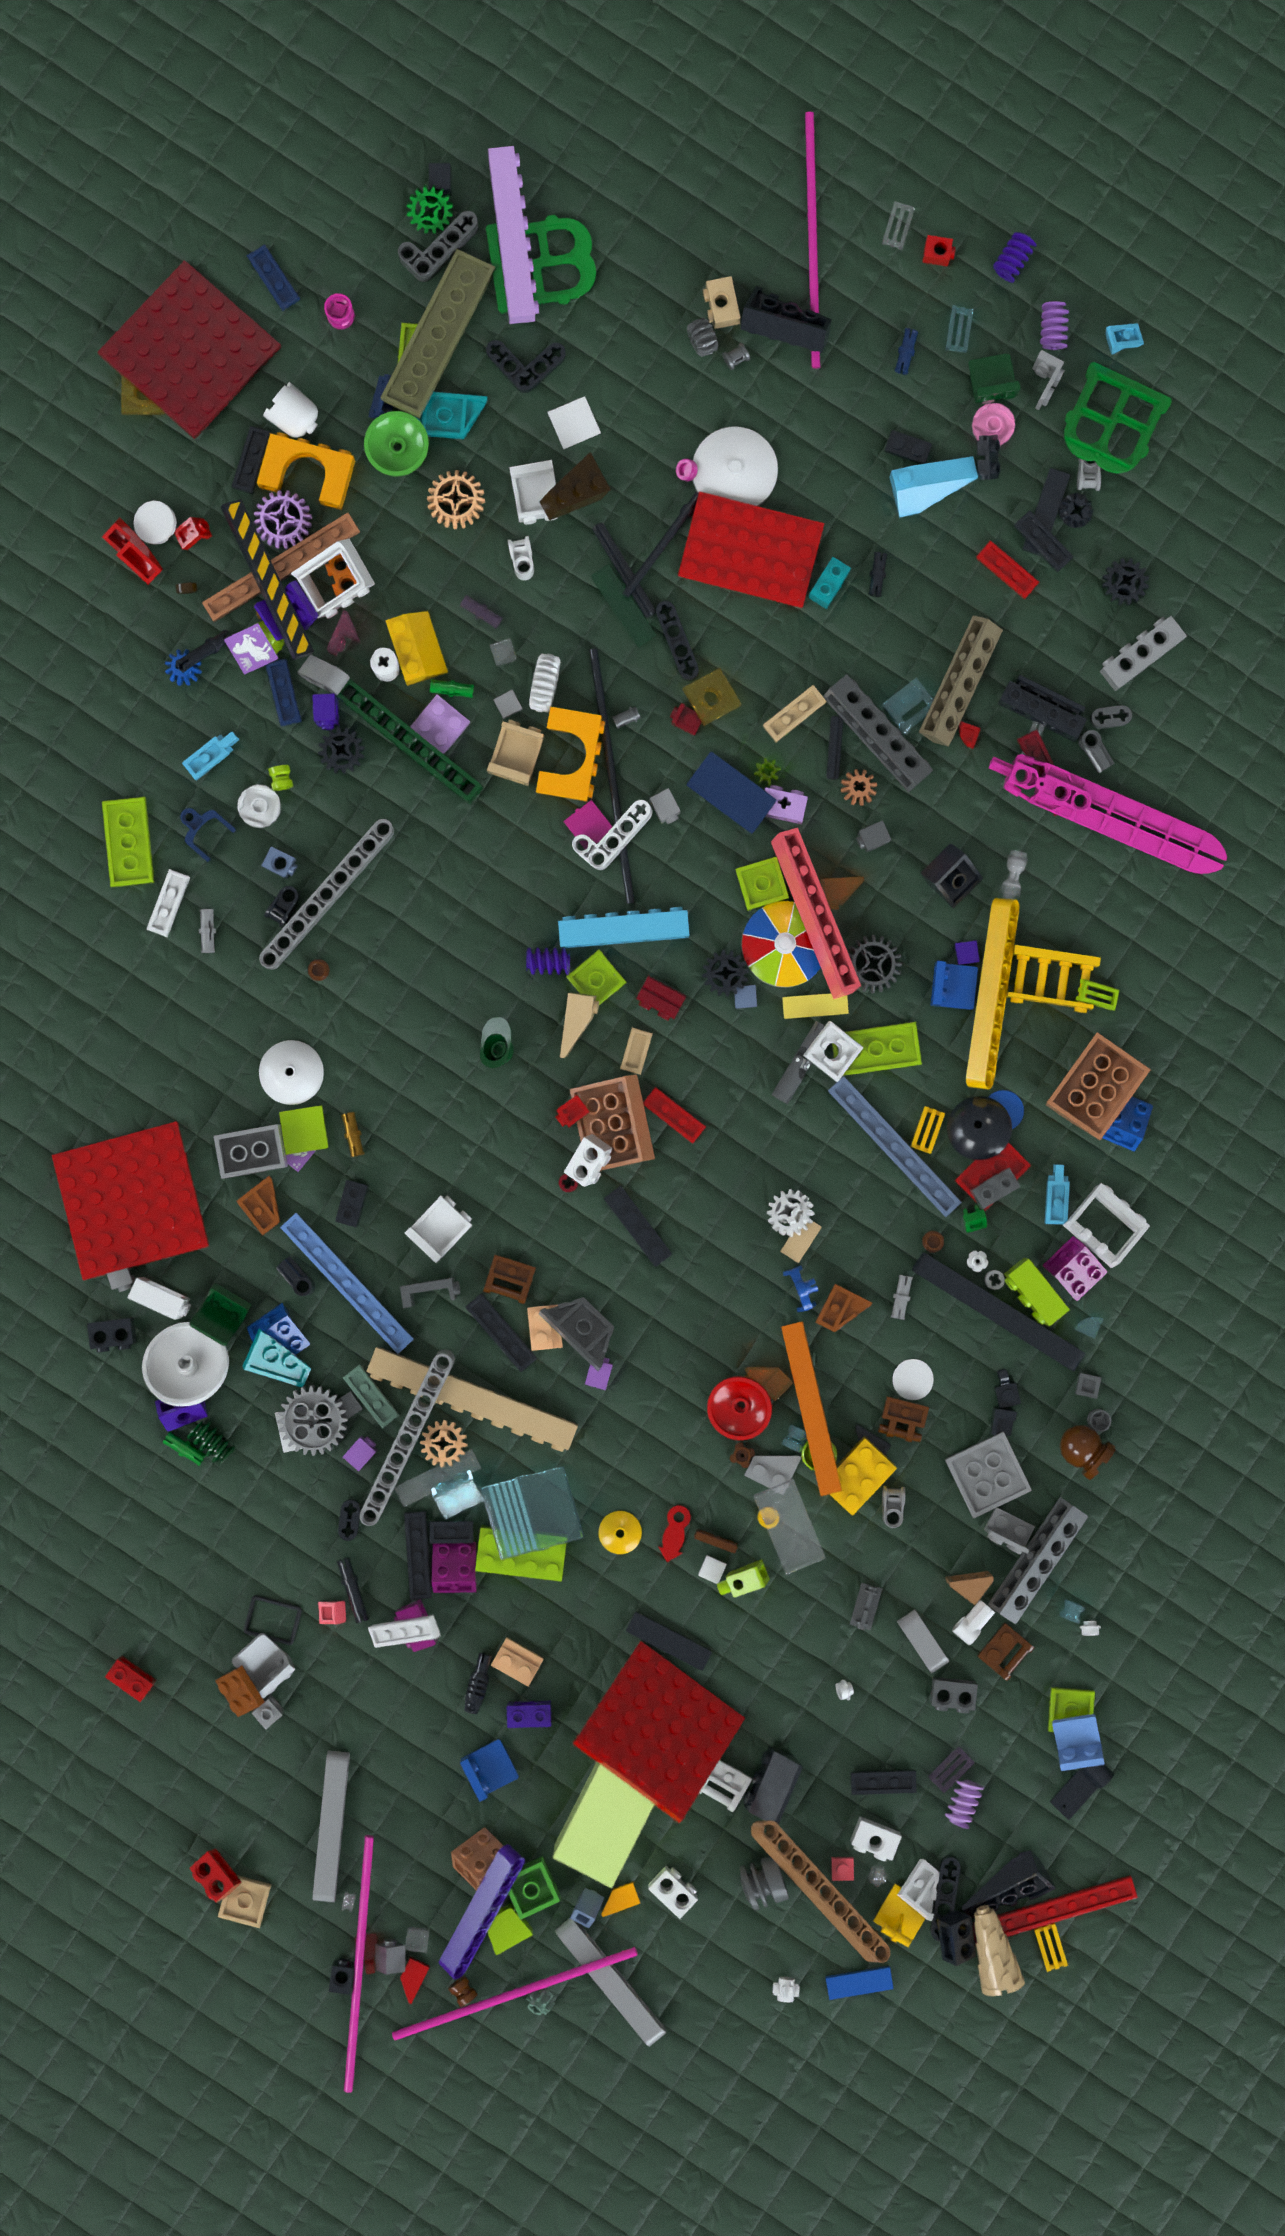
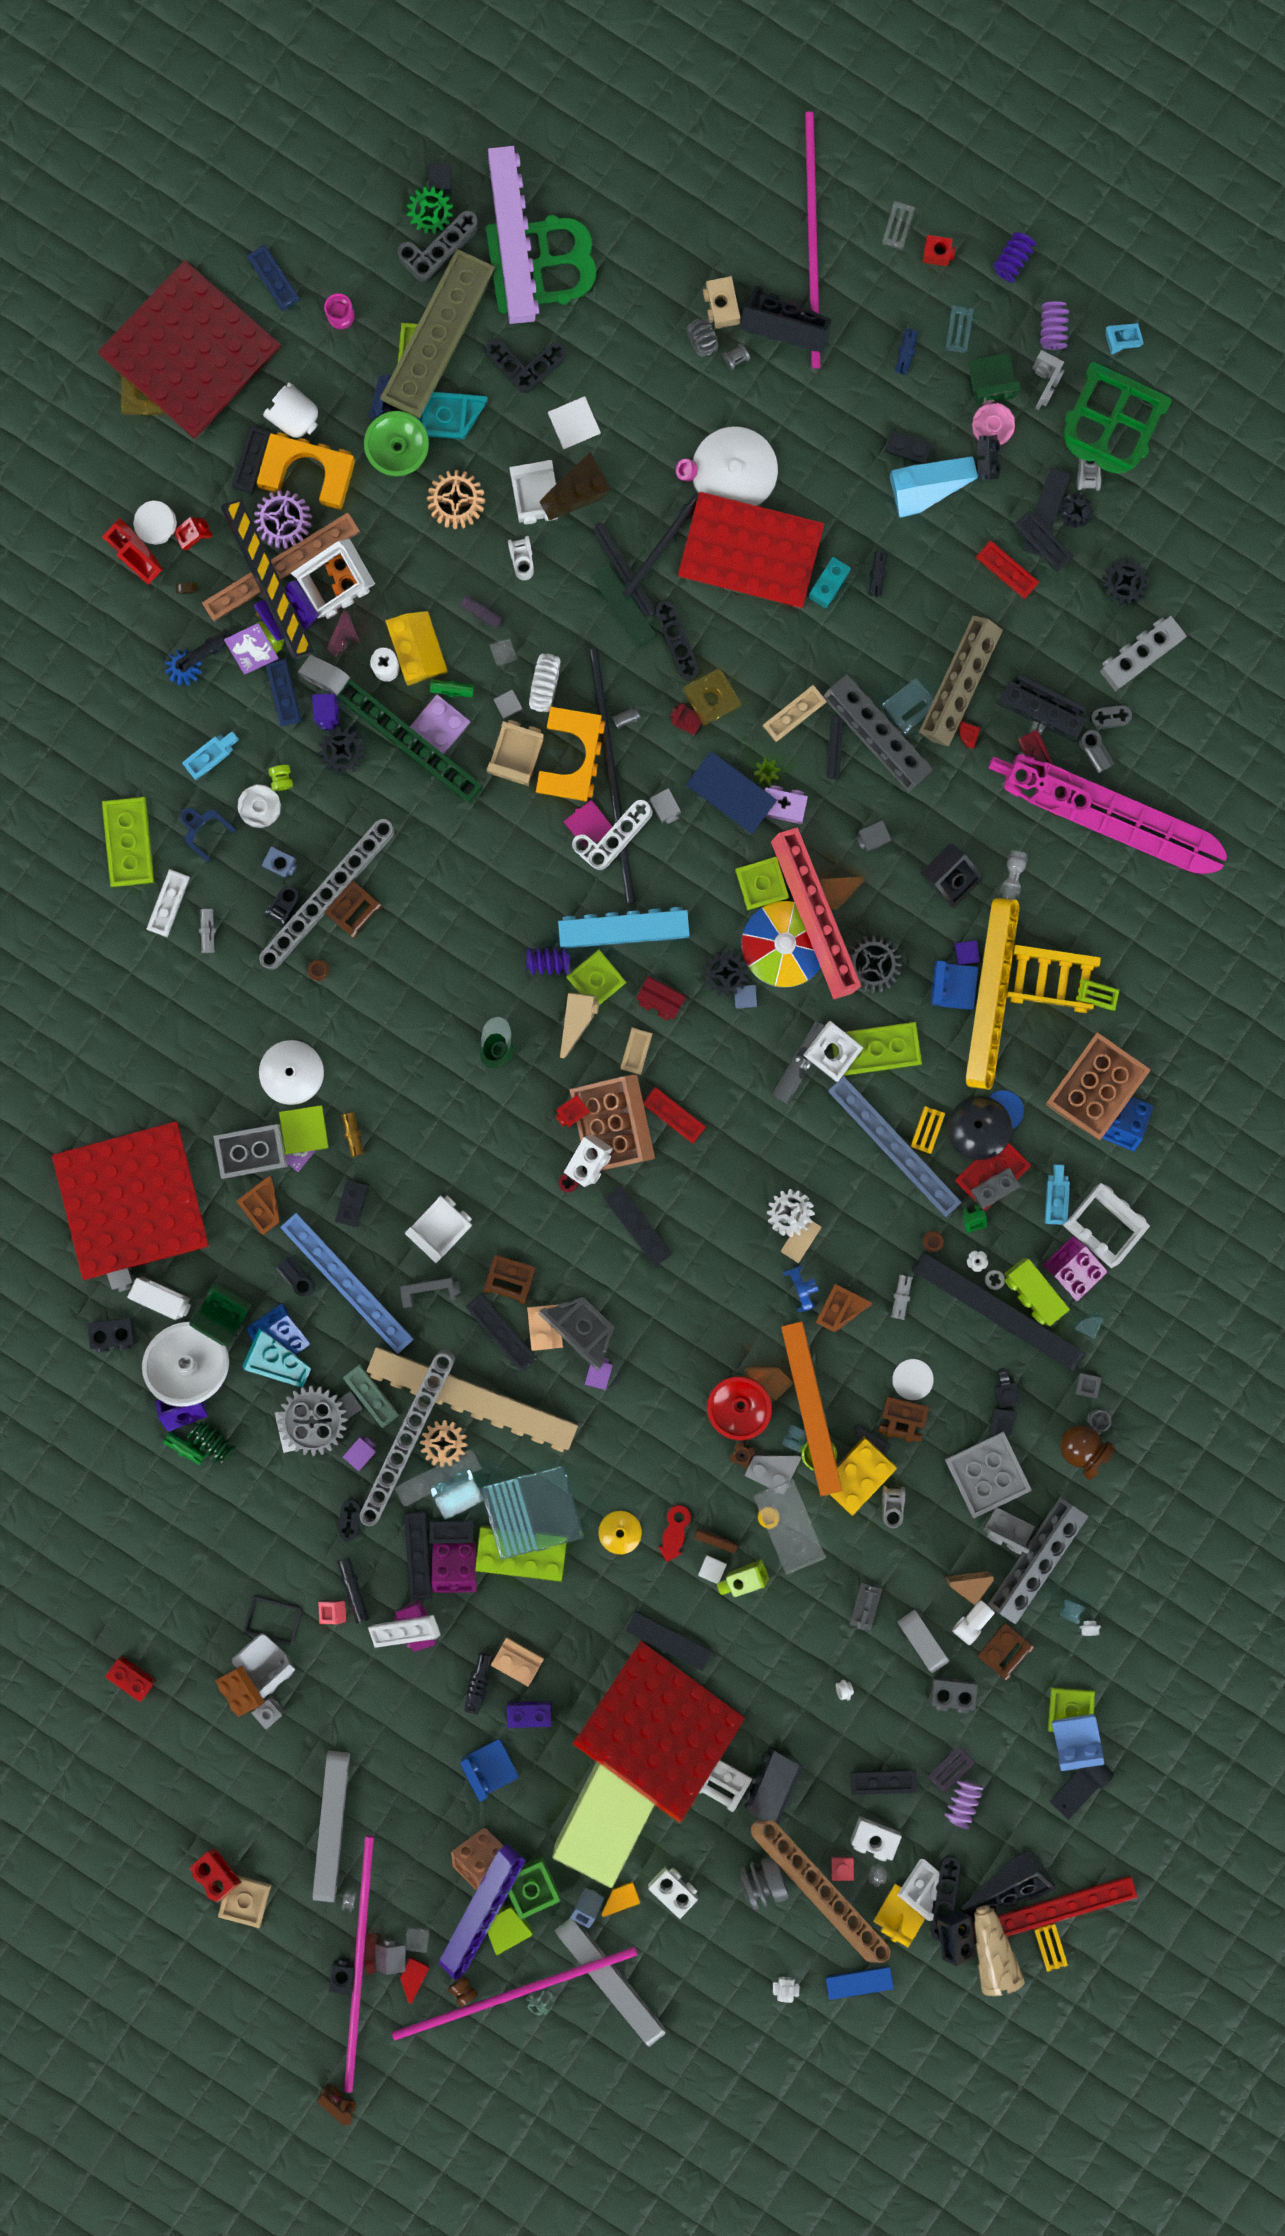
(333, 2102): none -> reddish brown plate
(347, 904): none -> reddish brown plate
(814, 1006): light yellow tile -> none
(858, 779): nougat gear -> none

